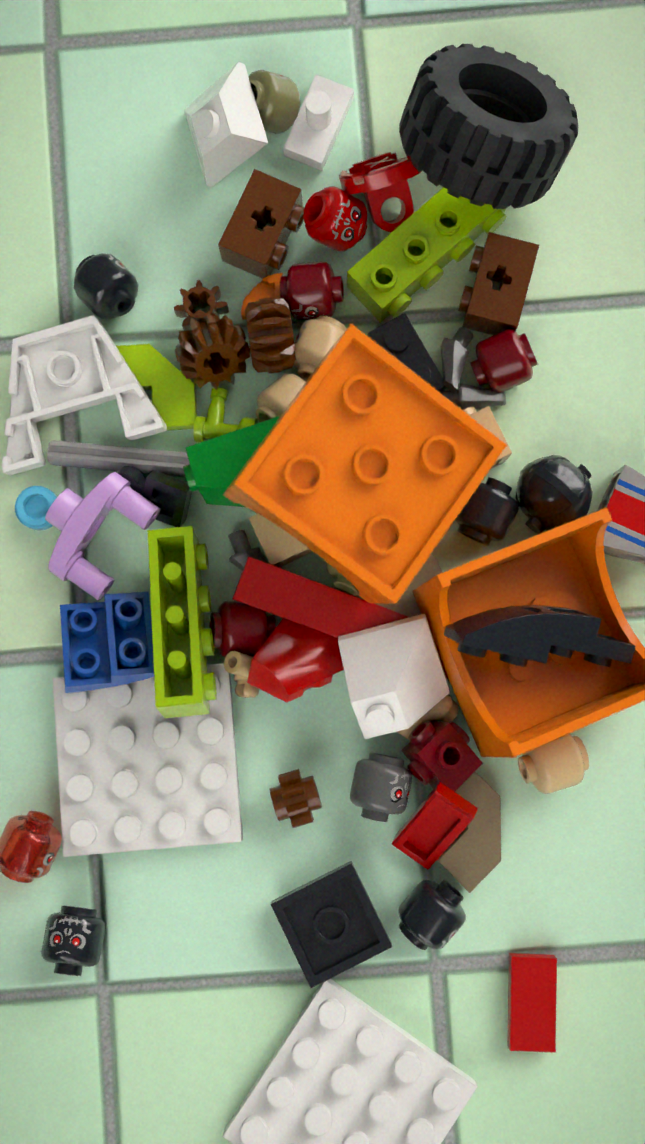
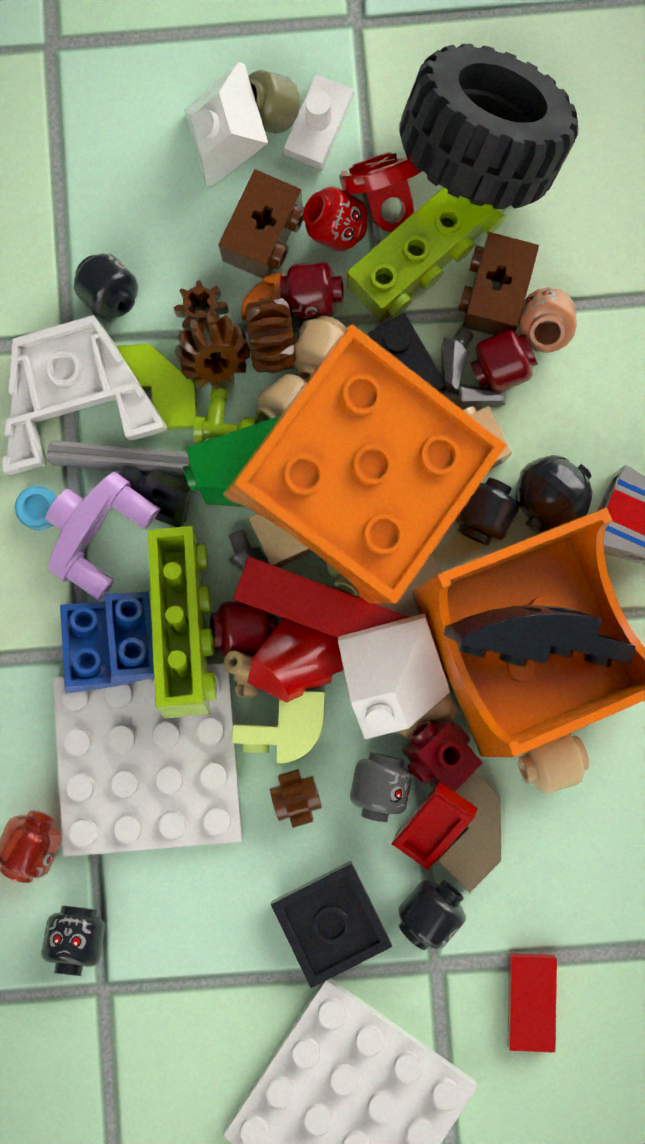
(296, 733): none -> yellowish green brick
(548, 319): none -> nougat head

